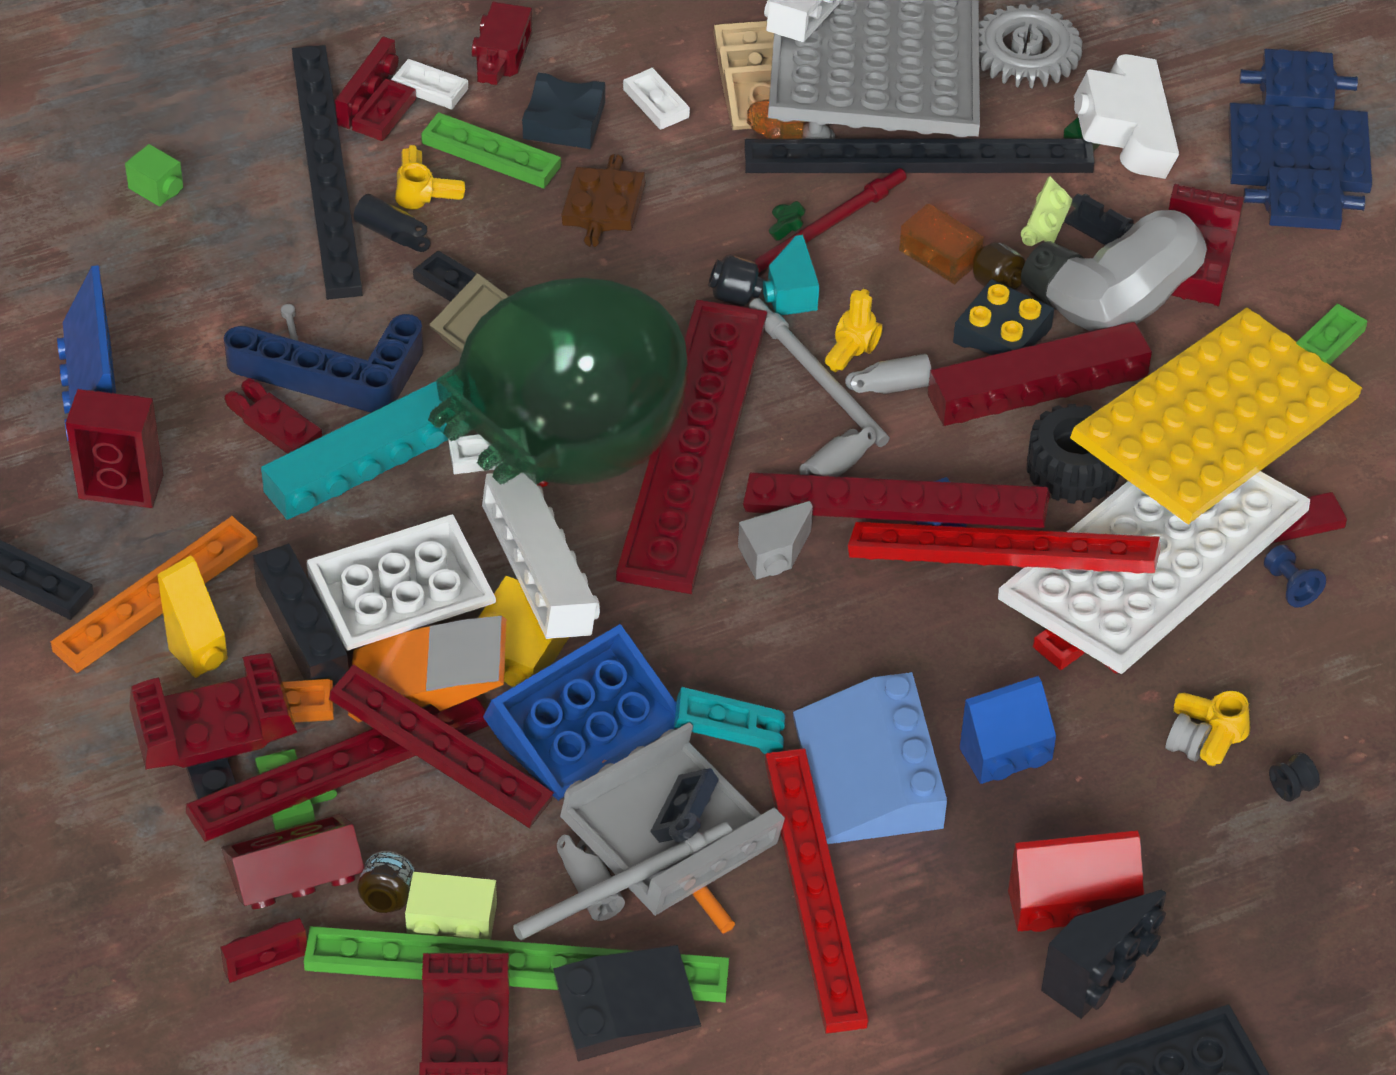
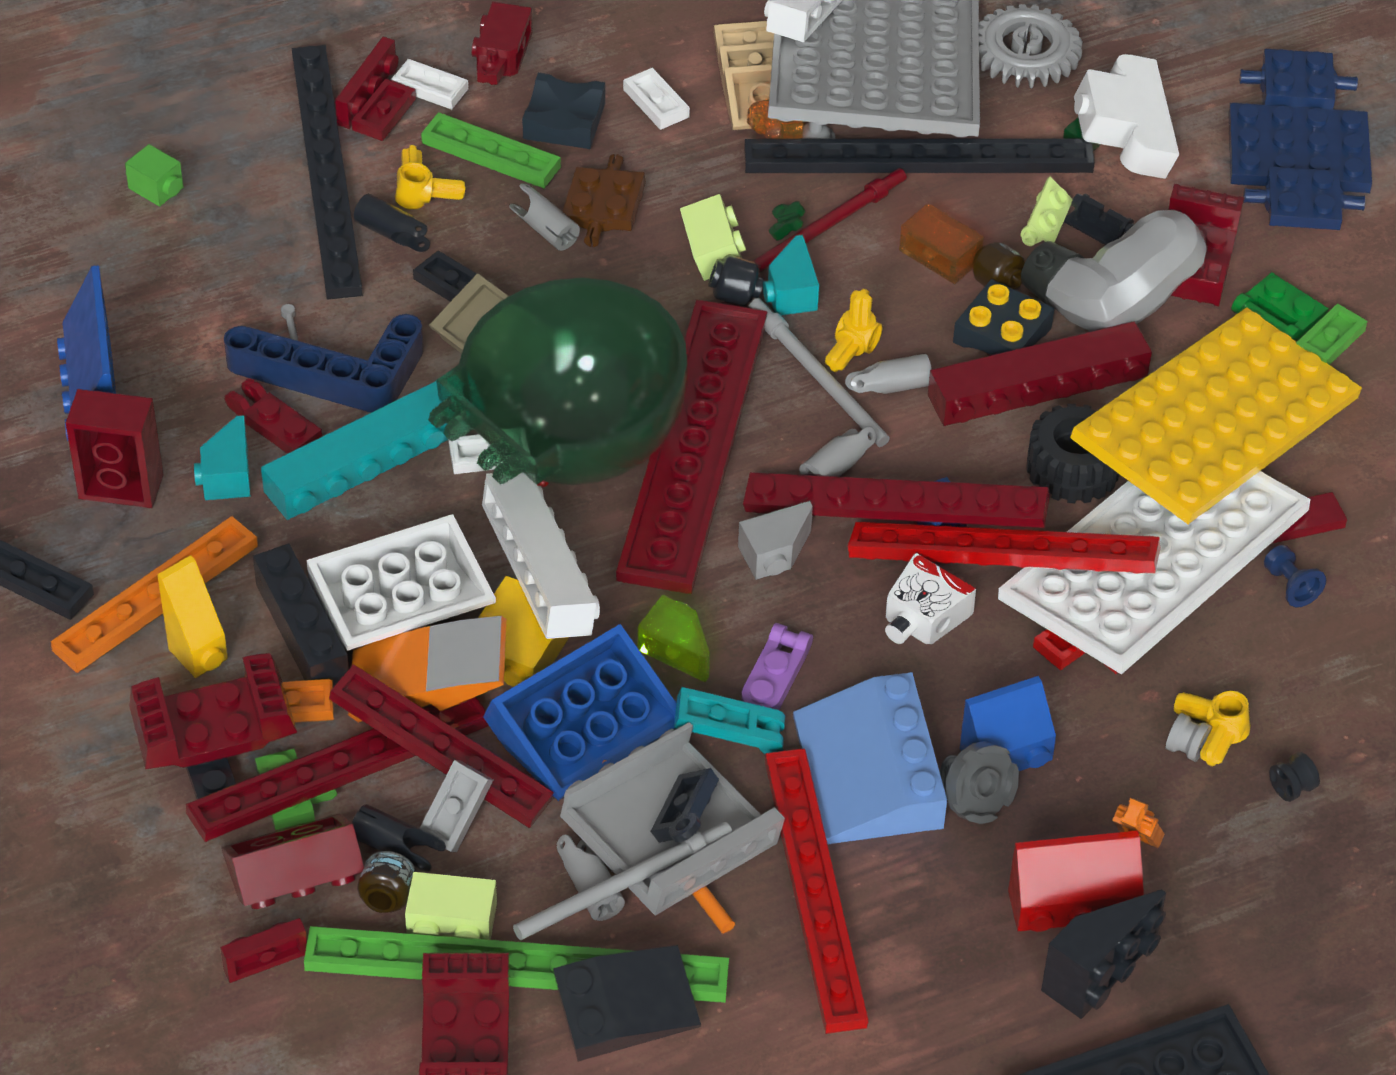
(225, 463): none -> teal slope
(392, 834): none -> black piece
(456, 804): none -> light grey plate
(547, 220): none -> light grey piece
(675, 637): none -> clear neon green slope
(711, 232): none -> yellowish green brick
(775, 668): none -> medium lavender plate
(927, 602): none -> white torso
(979, 781): none -> dark grey tile
(1138, 817): none -> orange hinge
(1282, 306): none -> green plate

